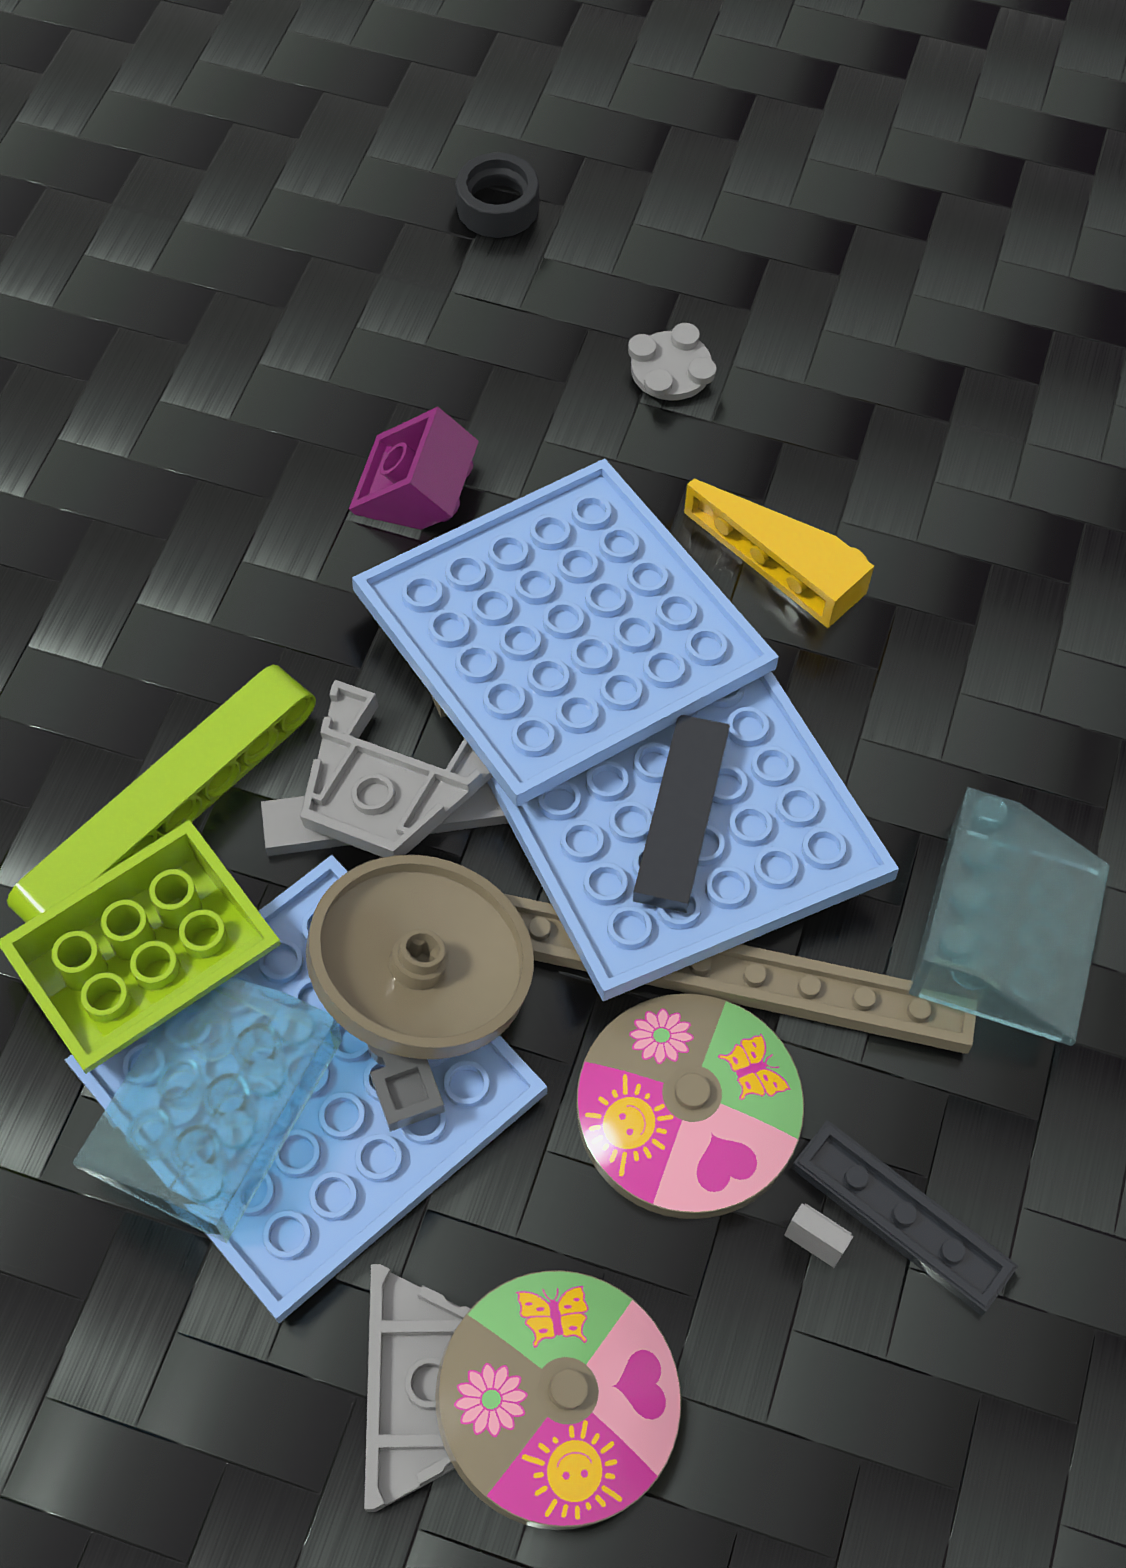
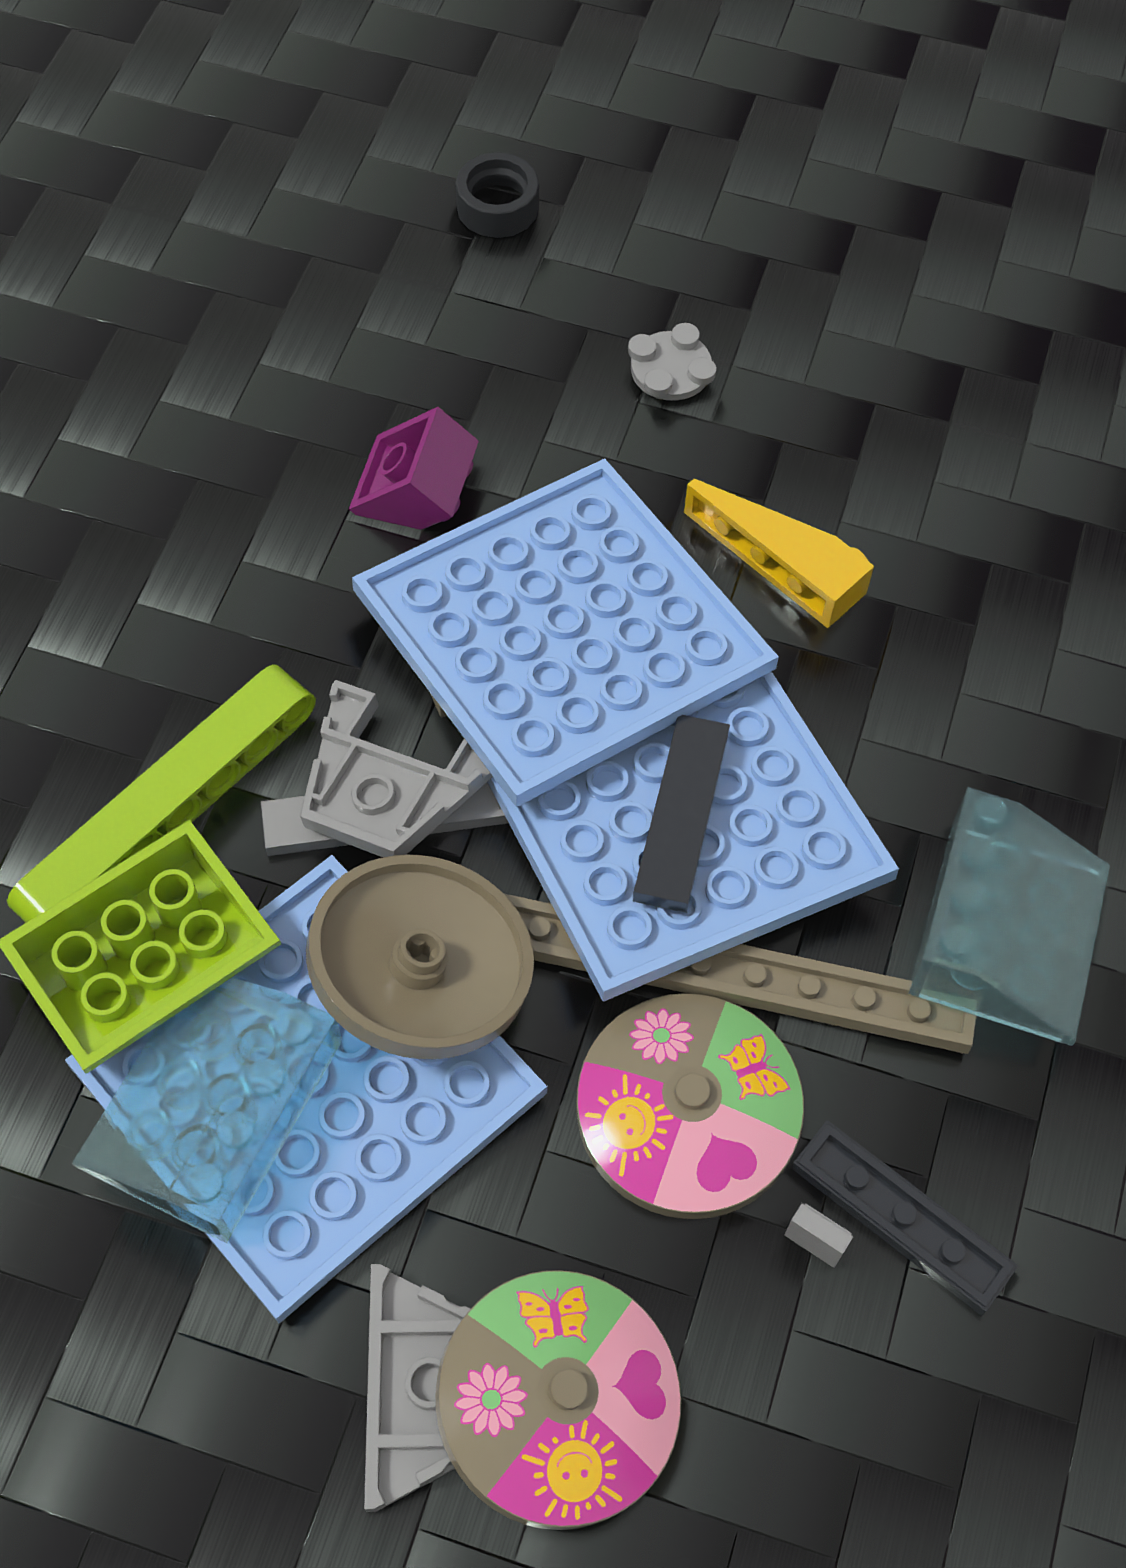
(405, 1089): dark grey plate -> none

